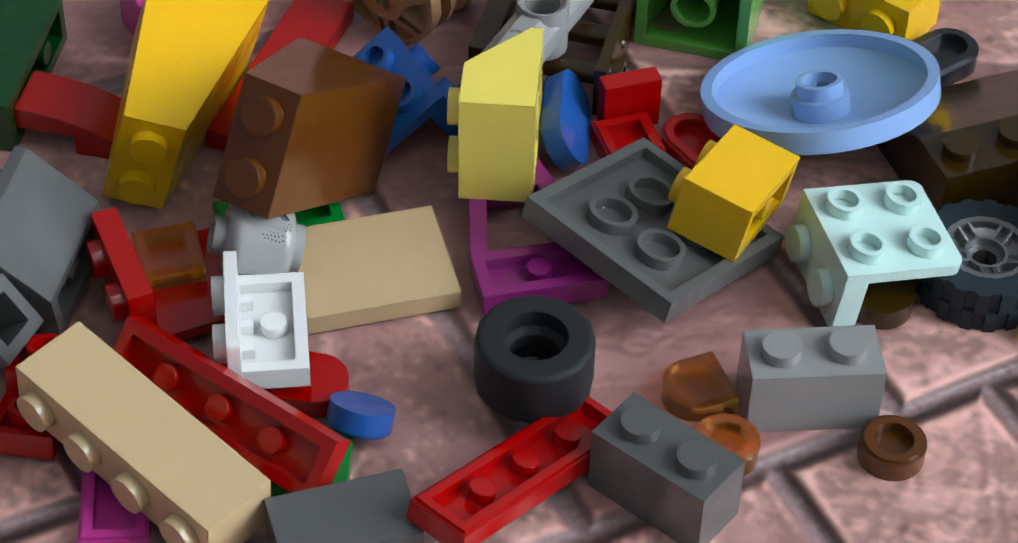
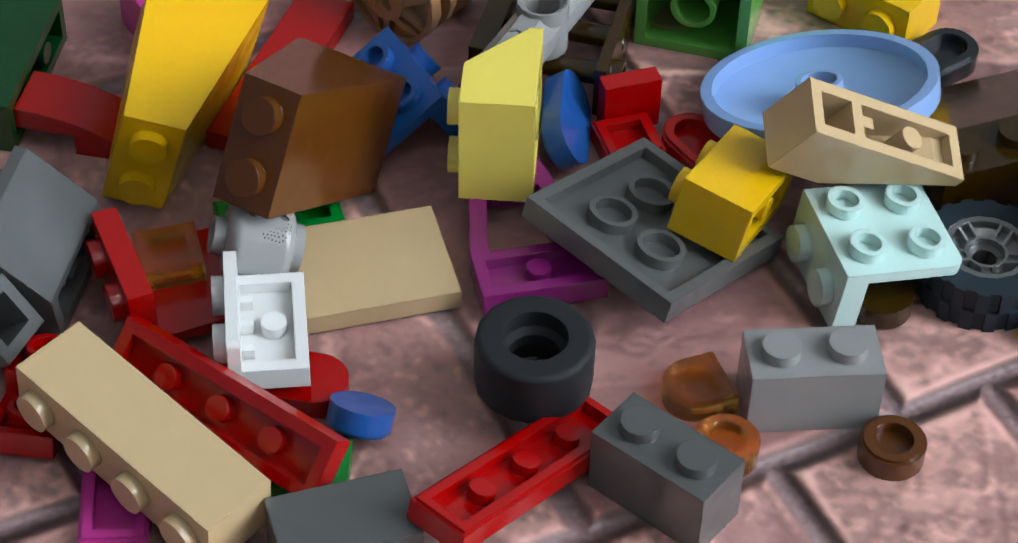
(856, 139): none -> tan slope

